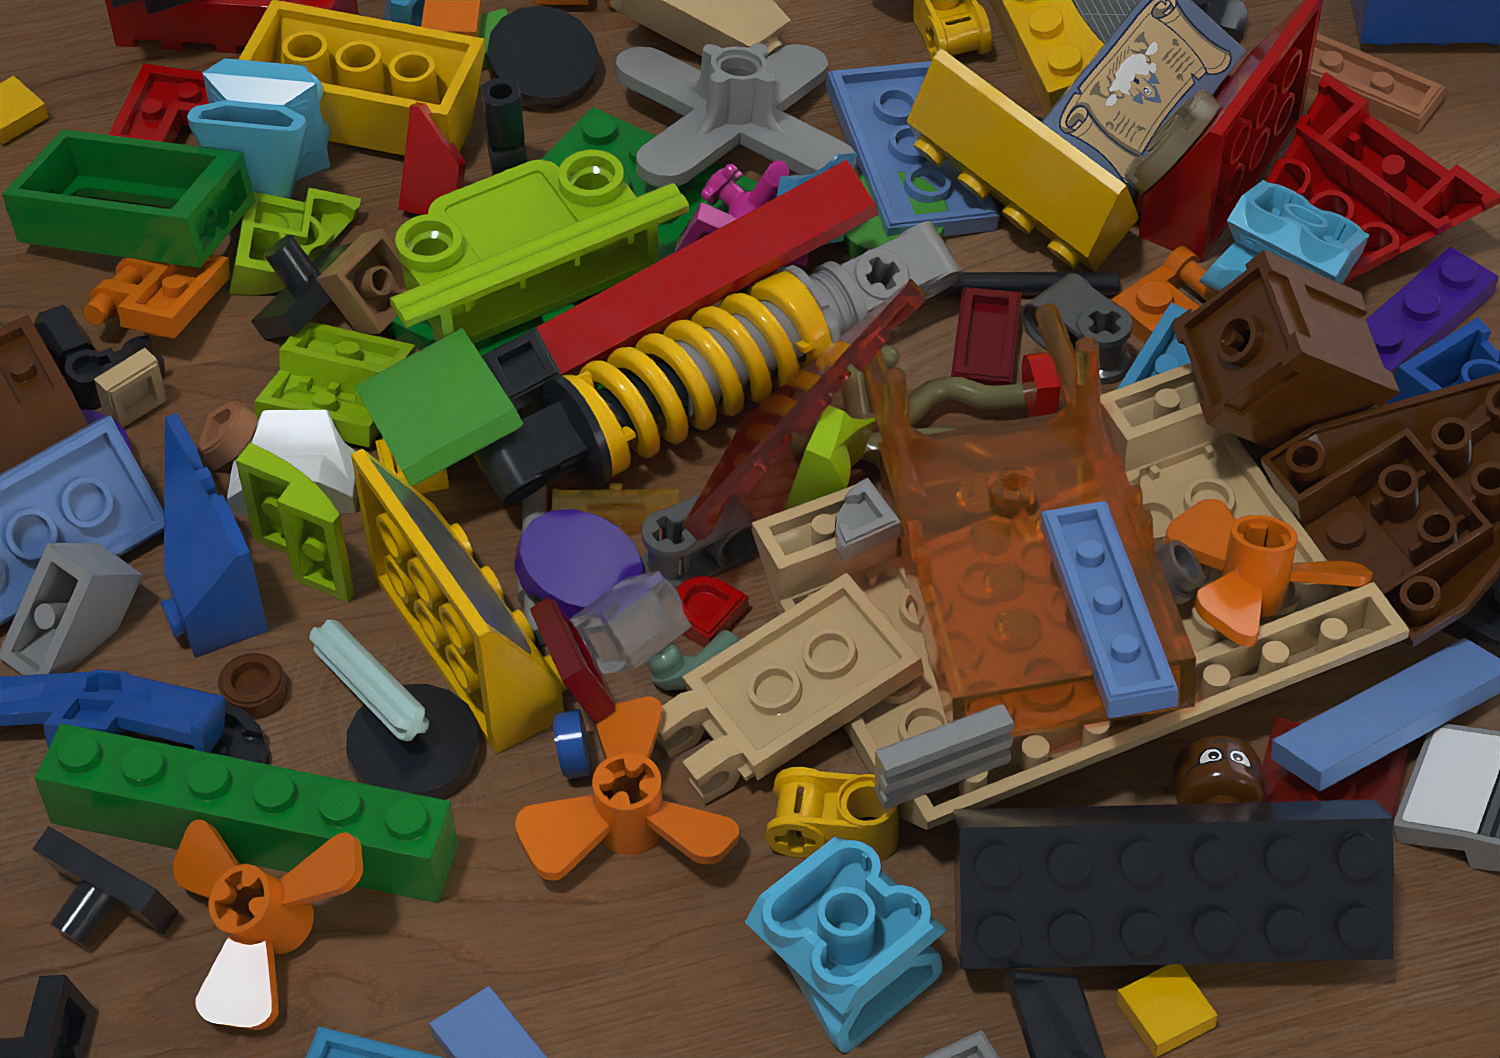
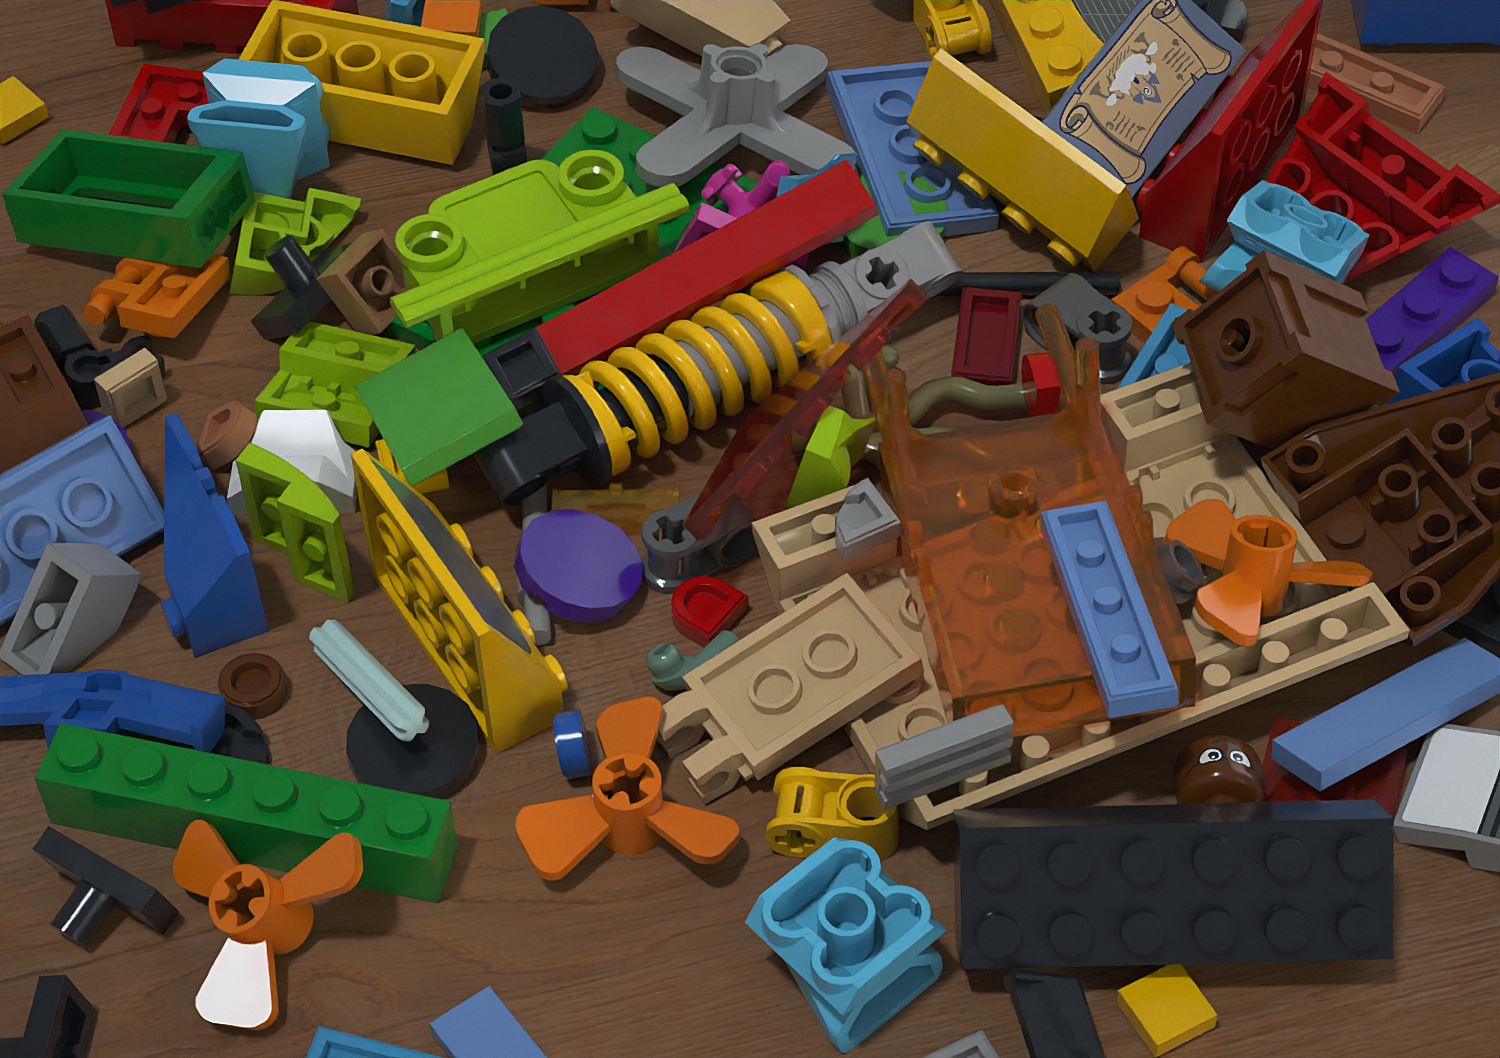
(430, 163): red tile -> none
(573, 659): dark red tile -> none
(631, 622): clear brick -> none
(1172, 140): dark tan tile -> none

